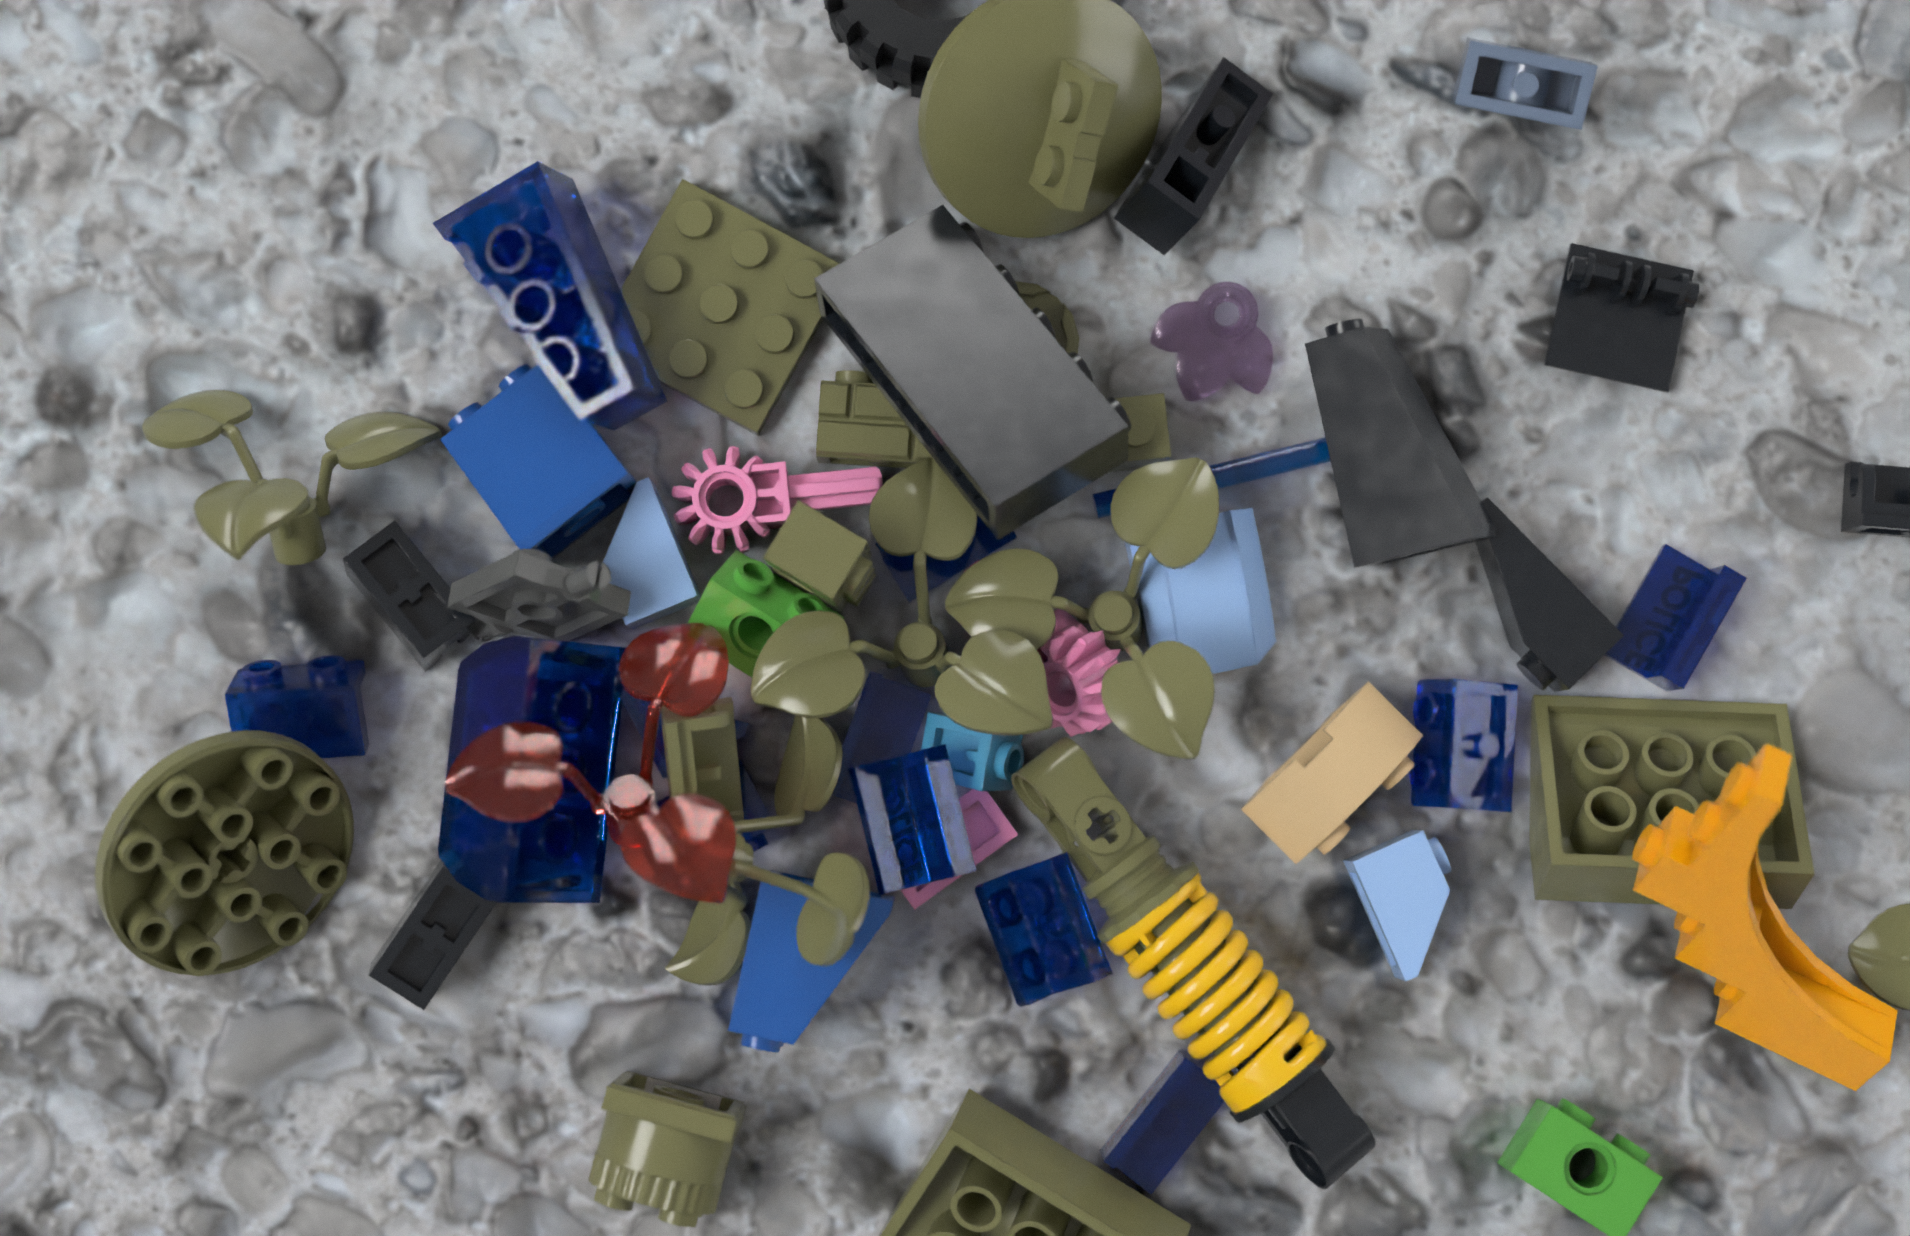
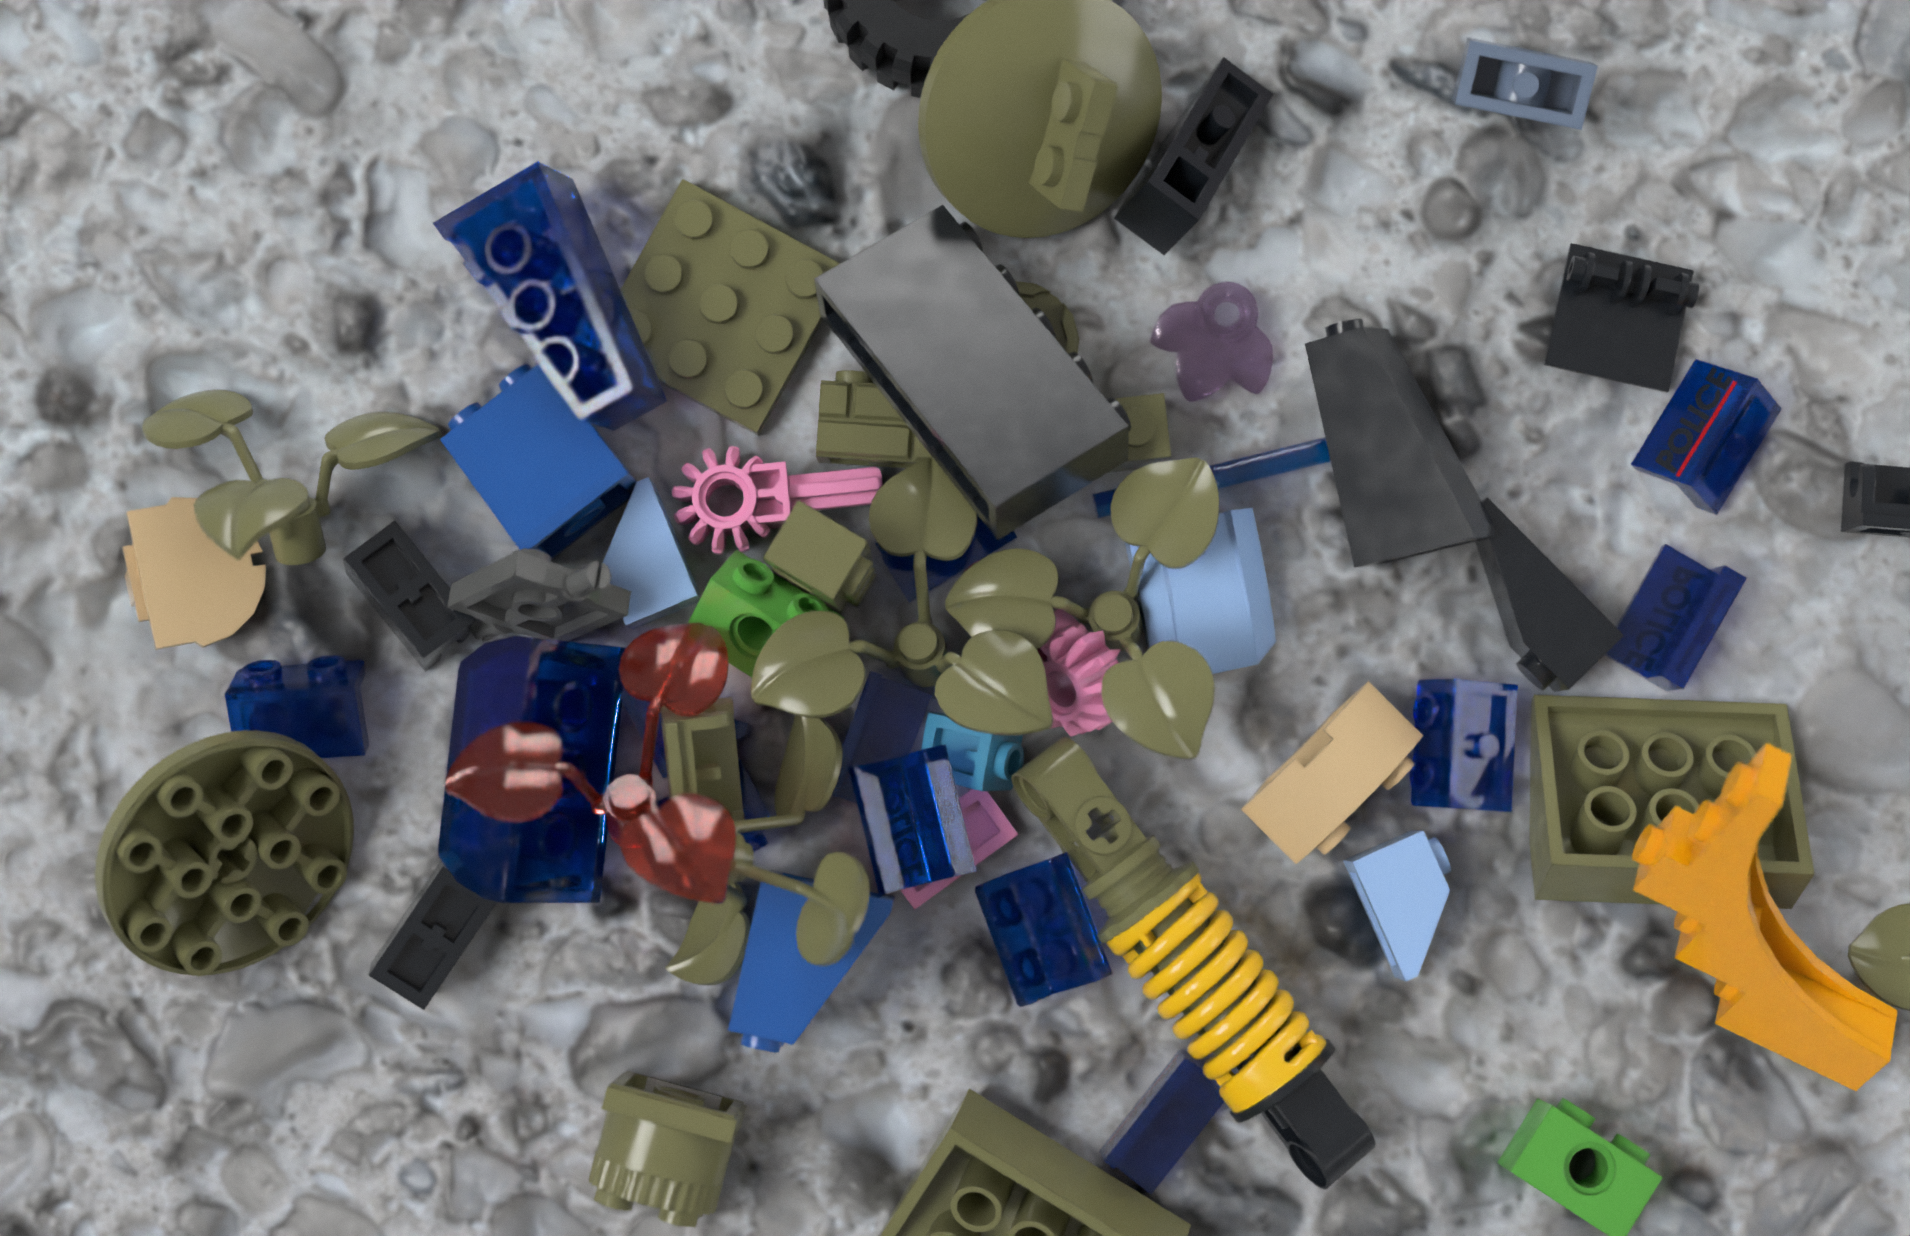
(186, 580): none -> tan piece
(1708, 433): none -> clear blue panel

